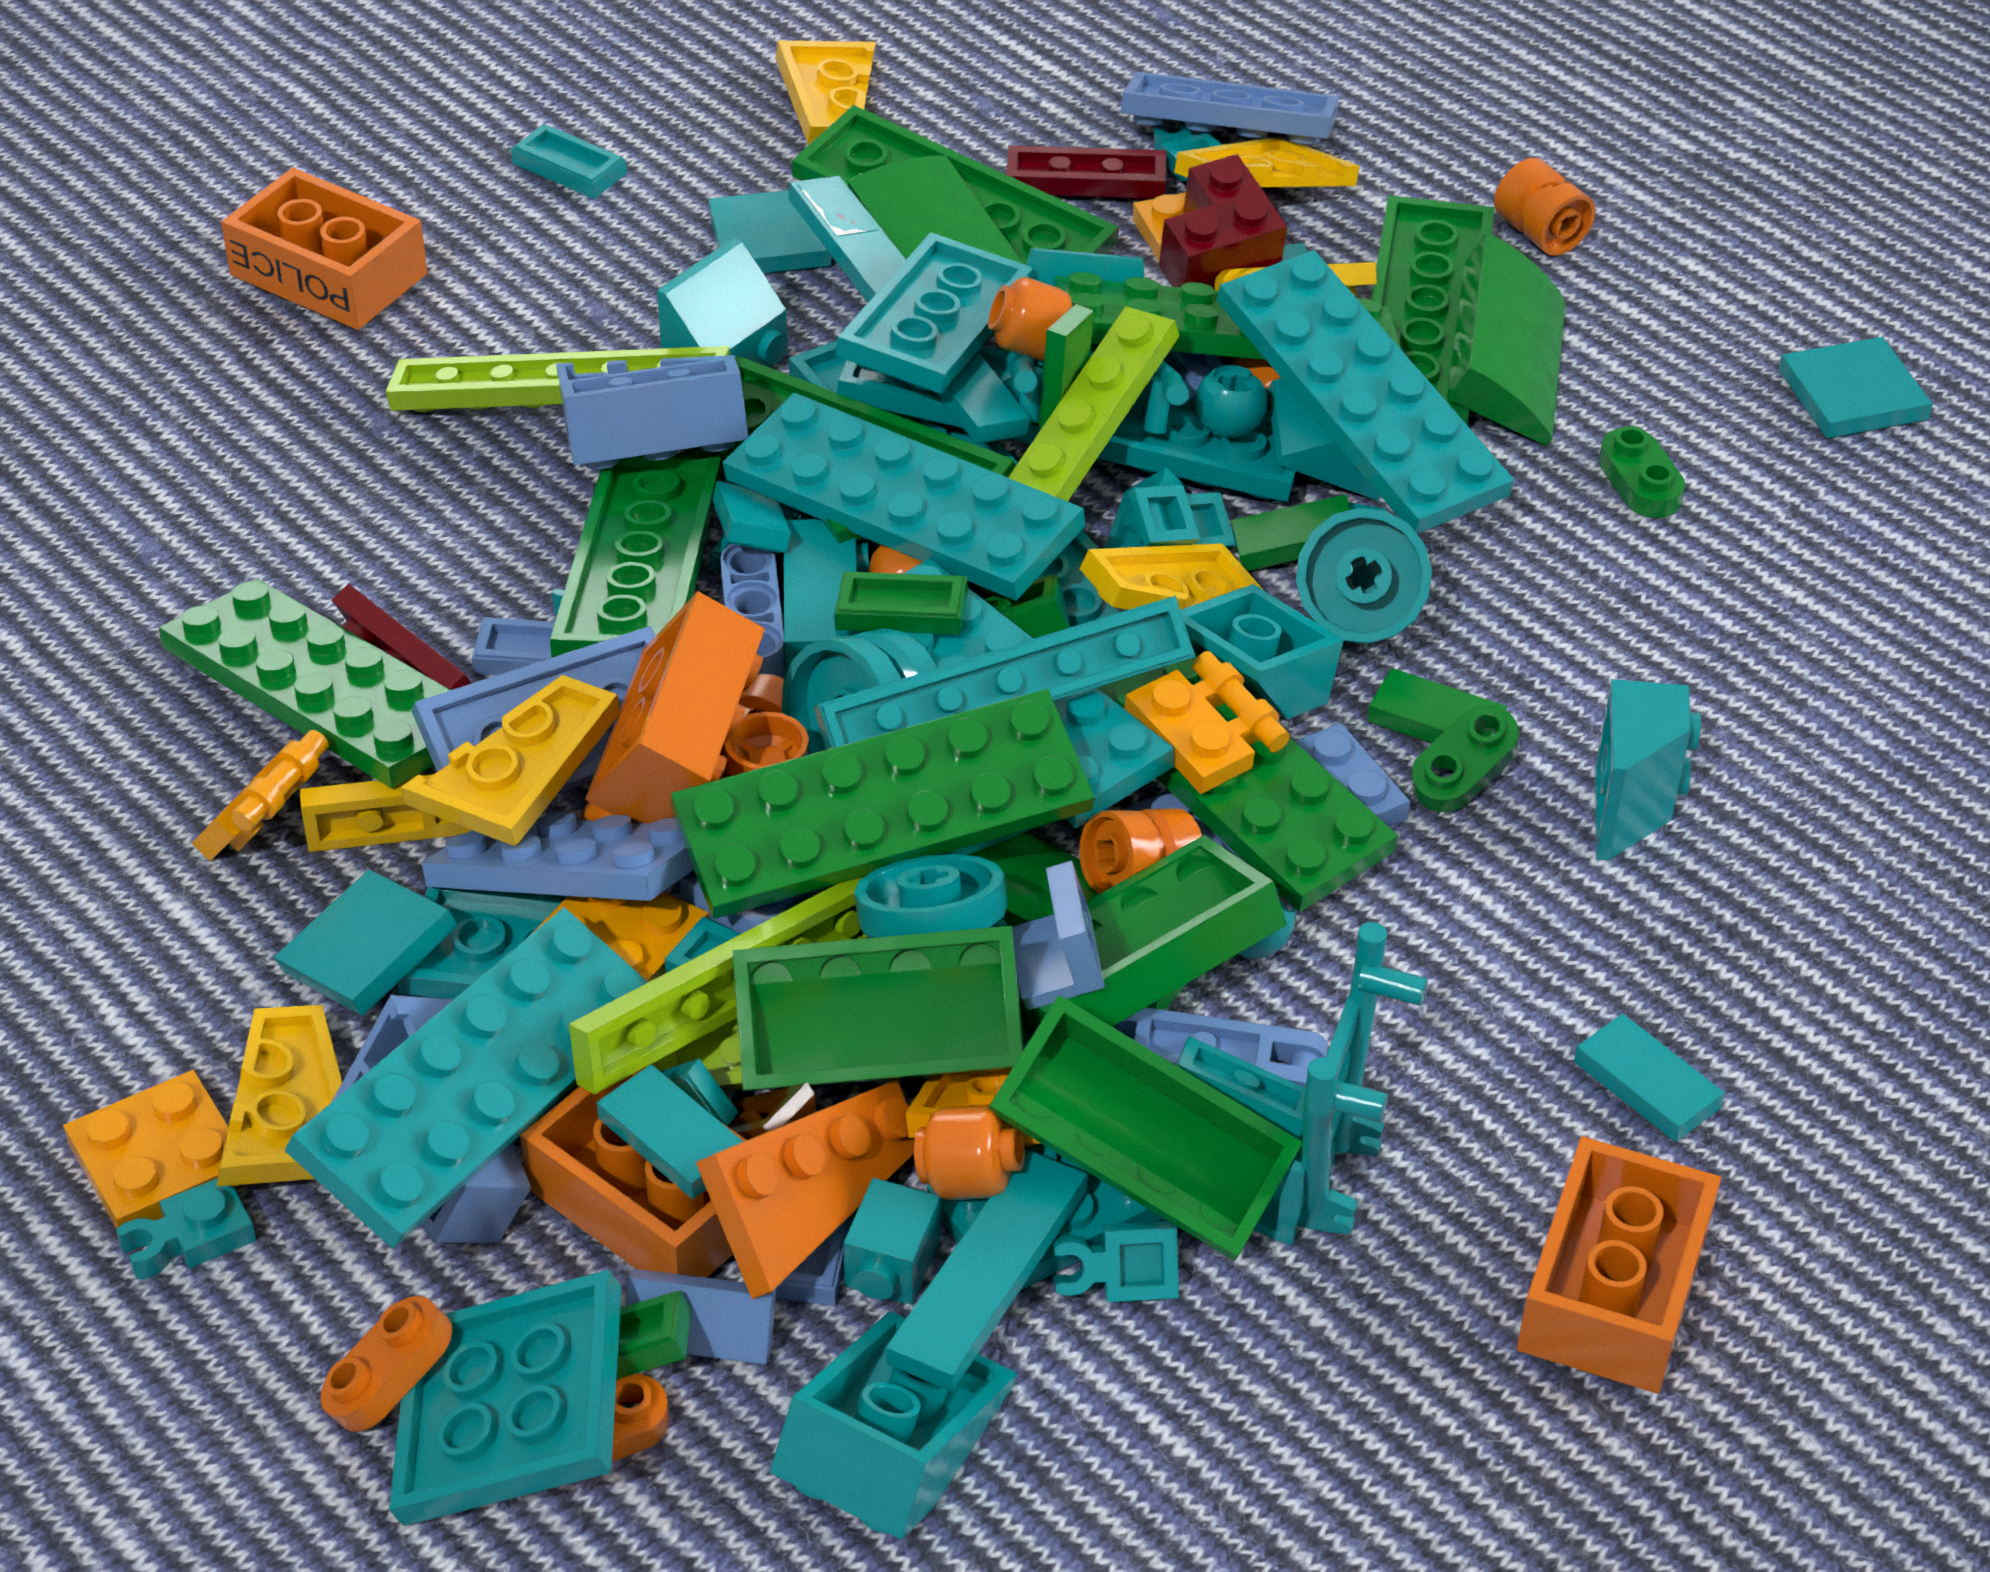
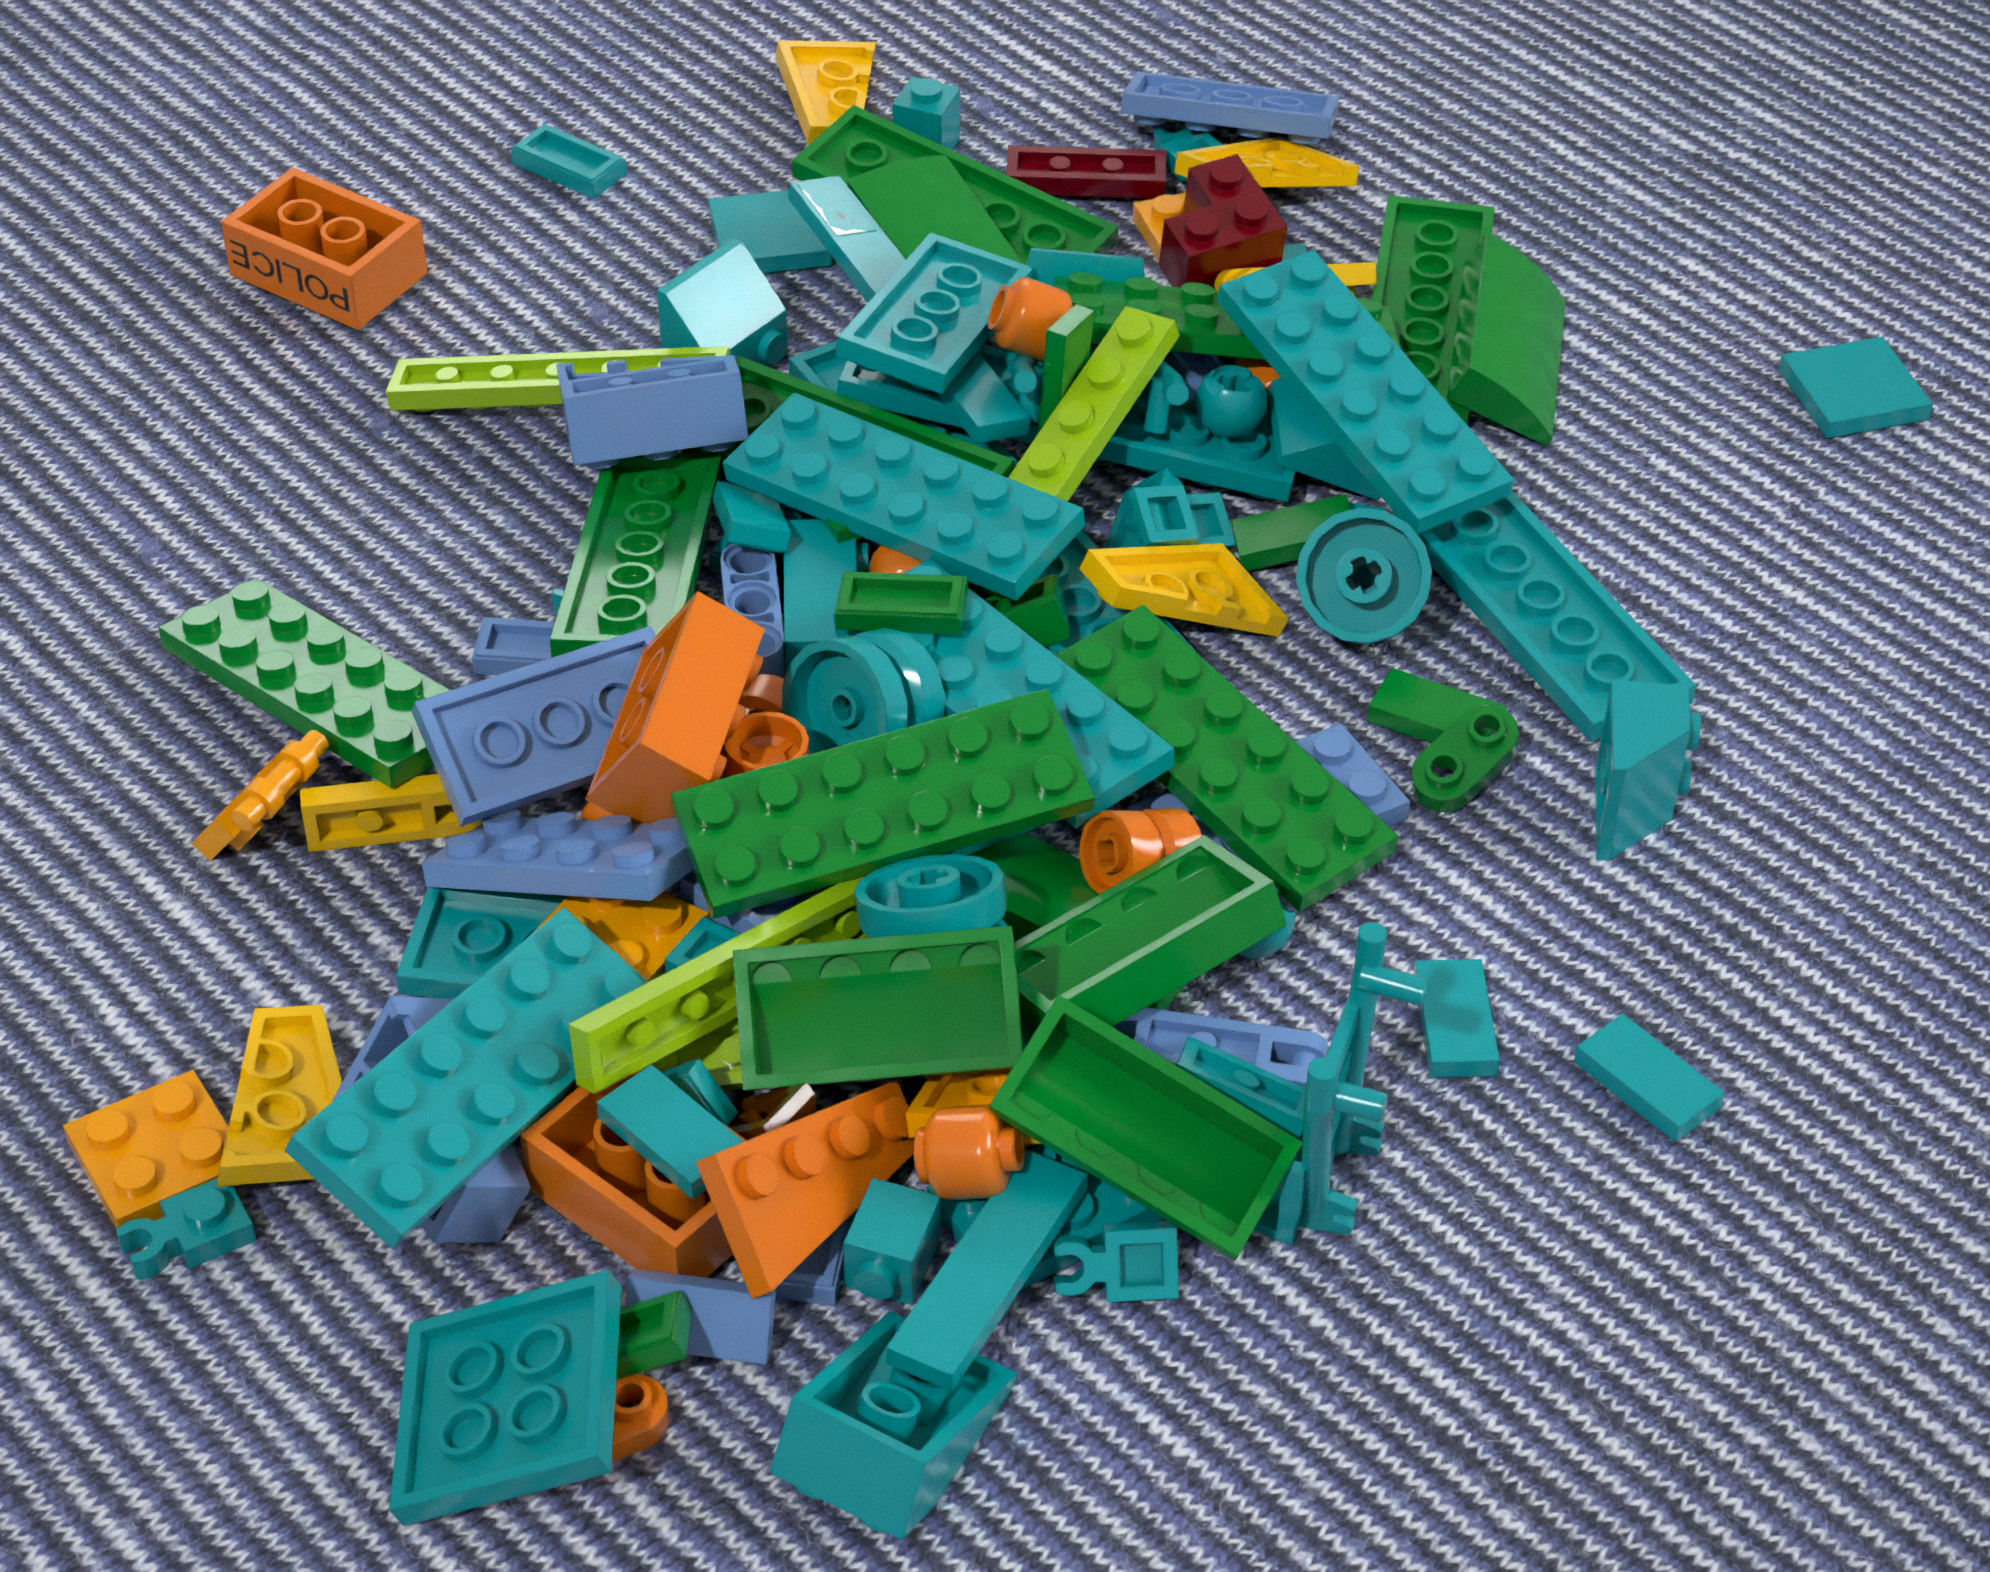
(366, 942): teal tile -> none
(386, 1363): orange plate -> none
(387, 634): dark red plate -> none
(520, 767): yellow wing -> none
(929, 110): none -> teal brick
(1058, 950): medium blue panel -> none
(1061, 661): teal tile -> none
(1204, 743): light orange plate -> none
(1270, 645): teal slope -> none
(1457, 1019): none -> teal tile
(1544, 206): orange wheel -> none
(1546, 609): none -> teal plate
(1618, 1264): orange brick -> none
(1641, 472): green plate -> none

